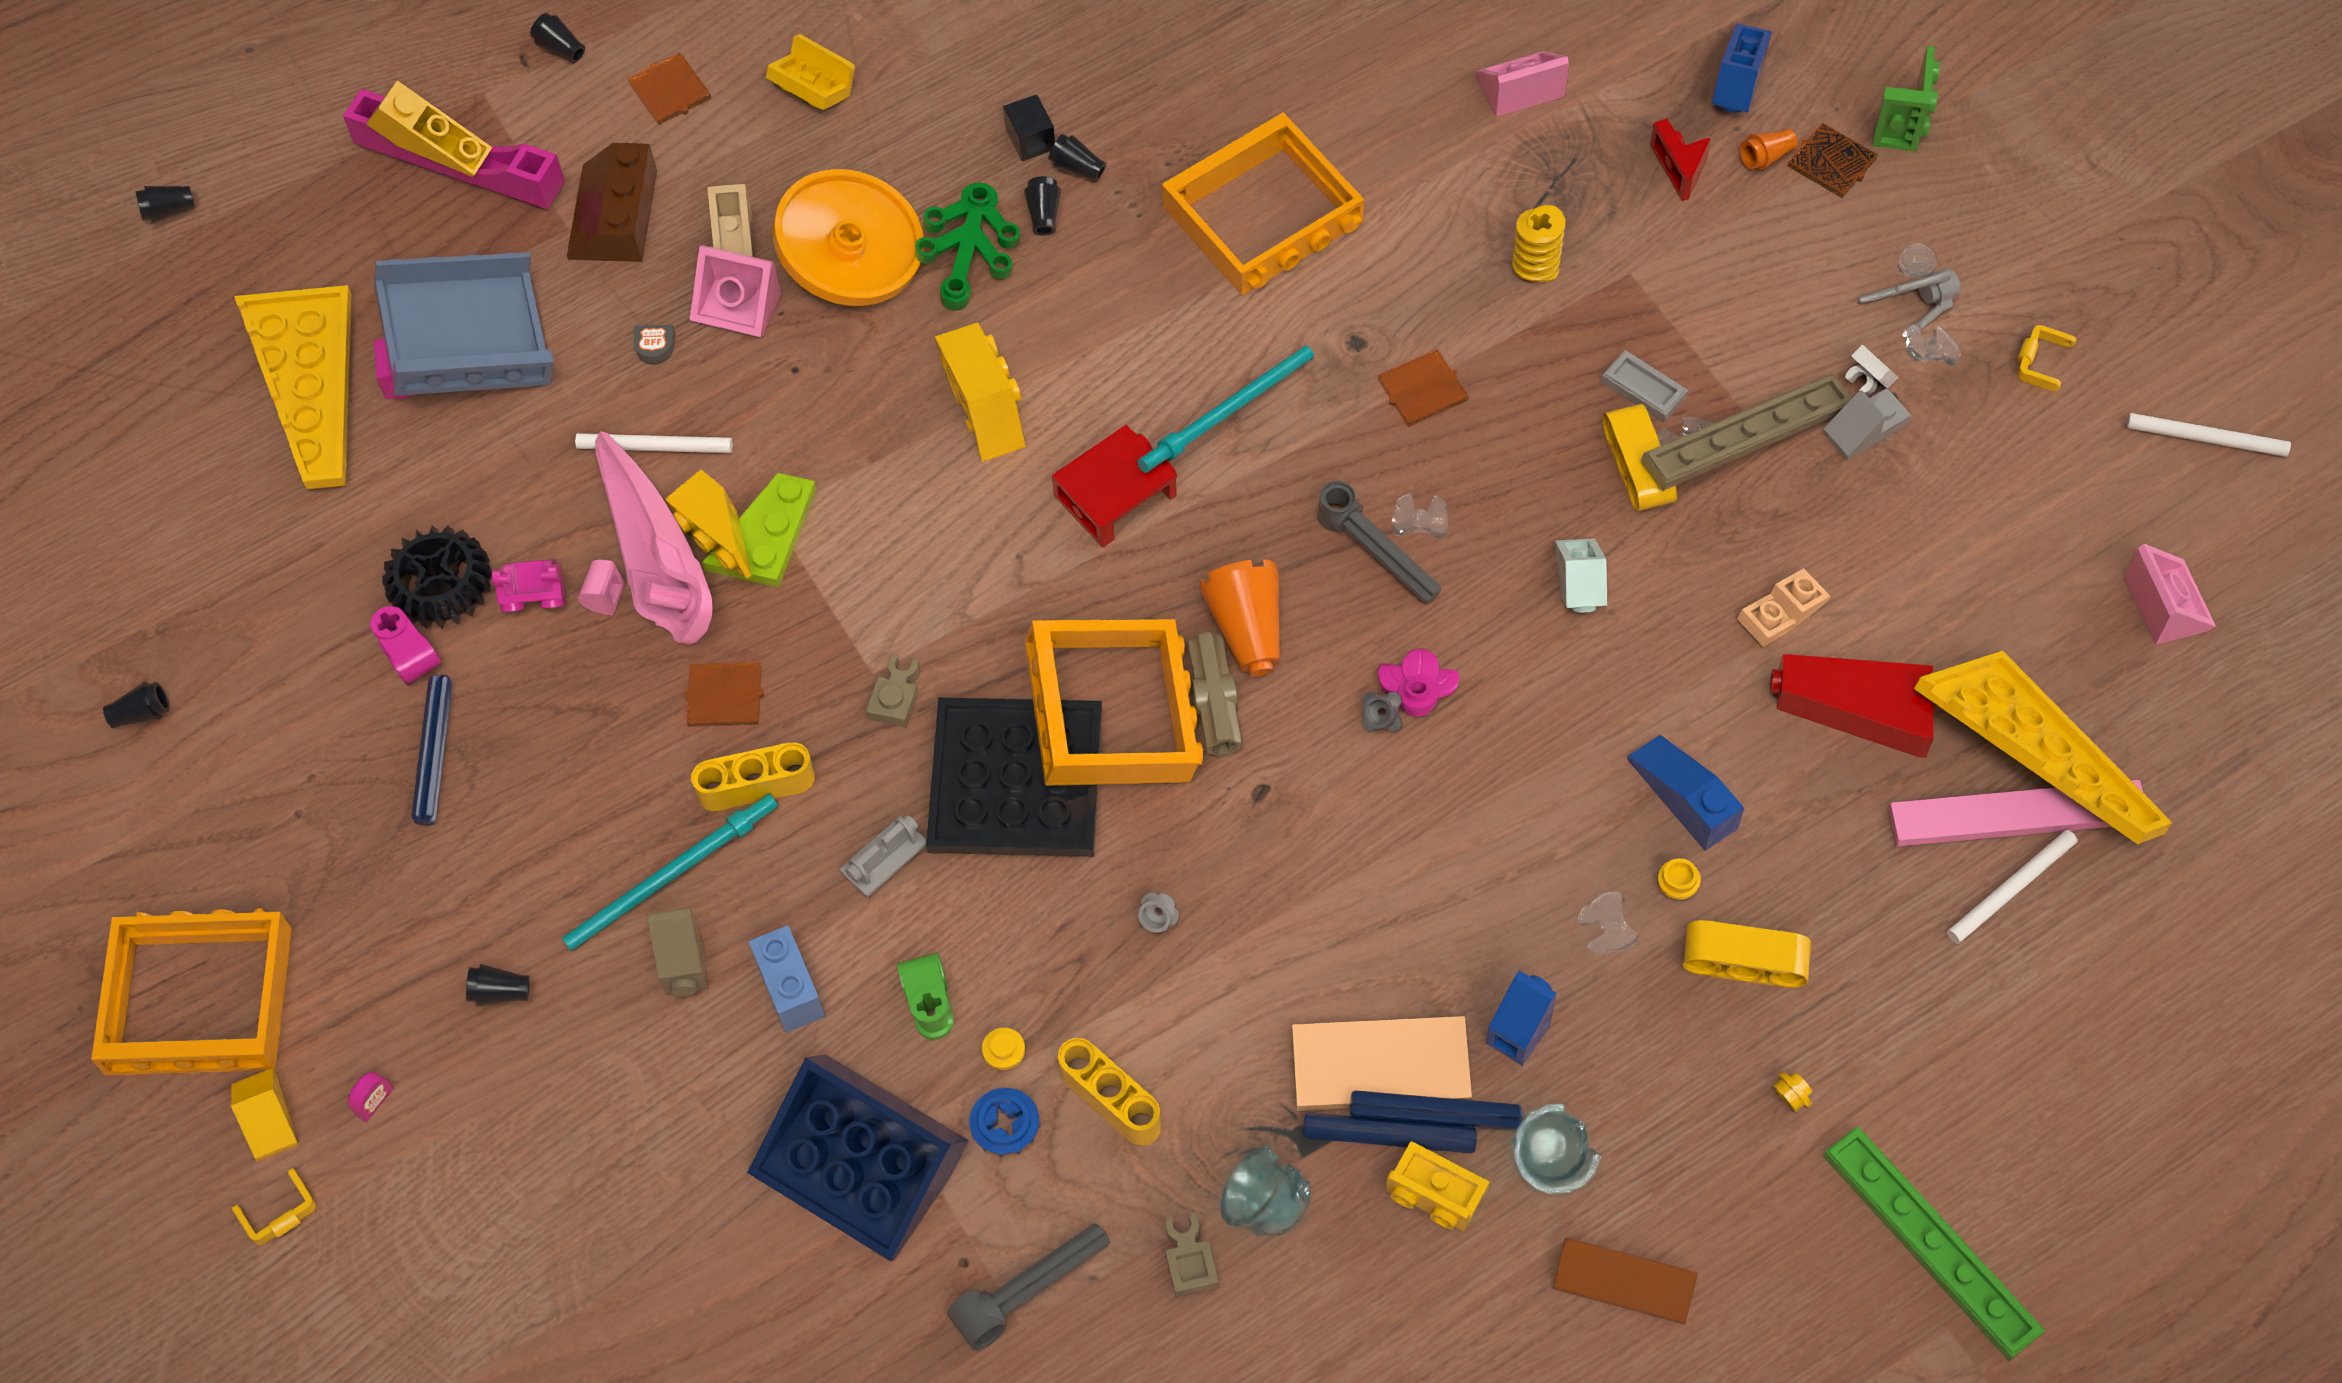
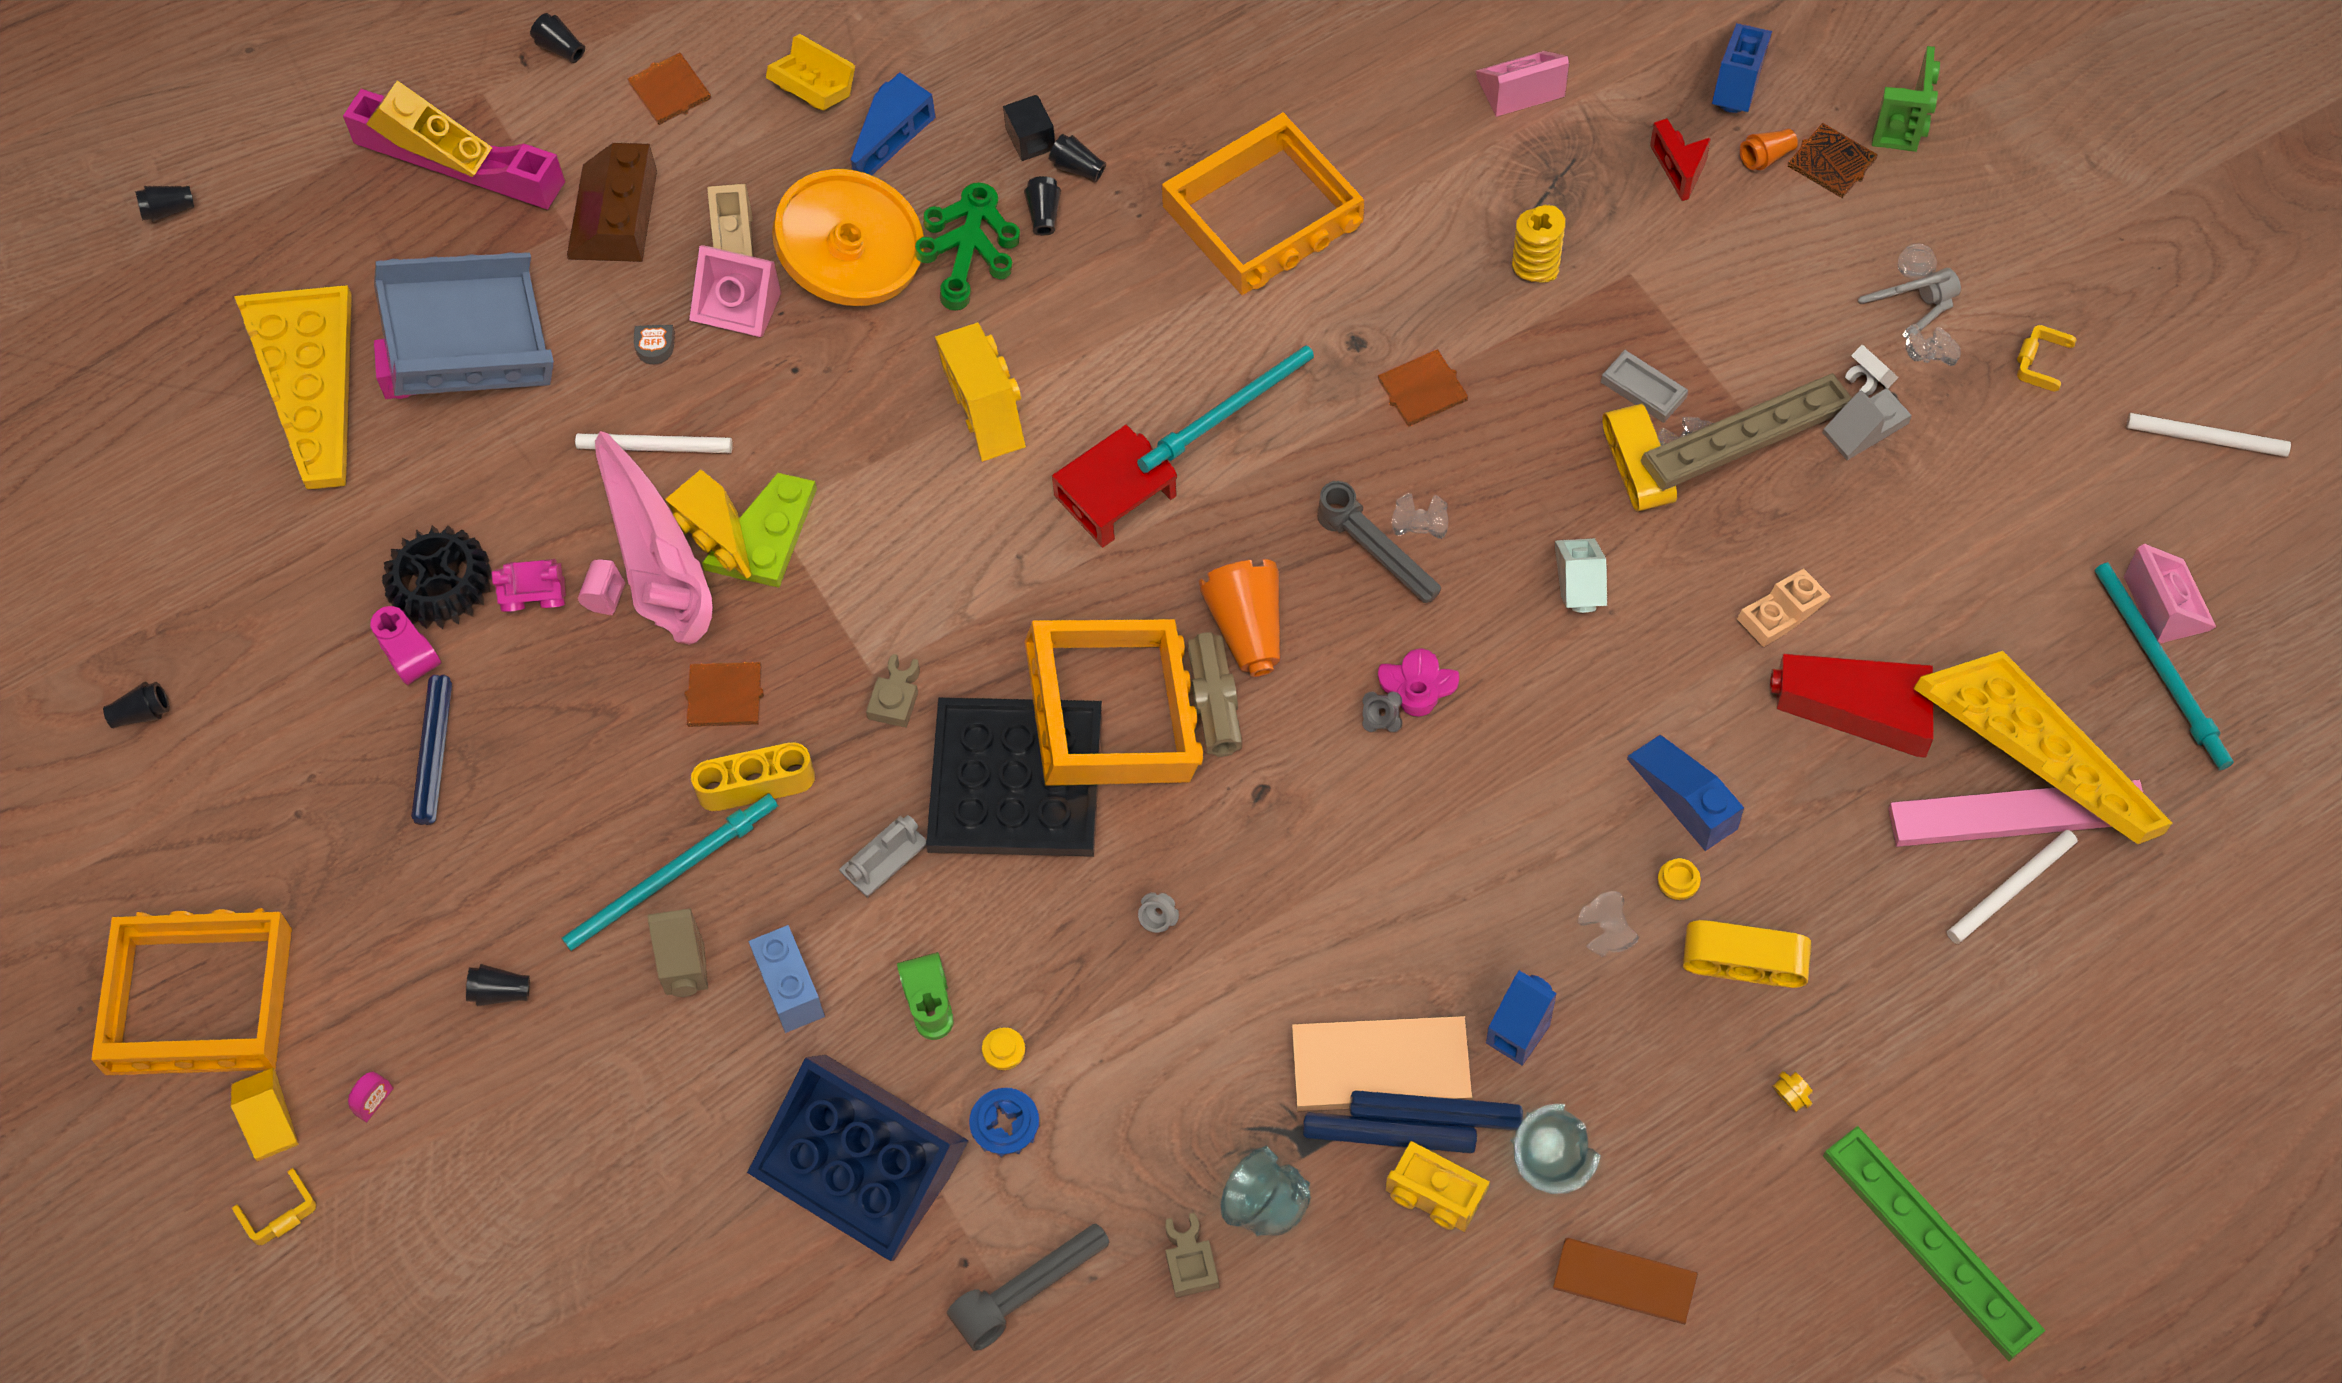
(893, 119): none -> blue slope
(1102, 1073): yellow beam -> none
(2203, 729): none -> teal bar

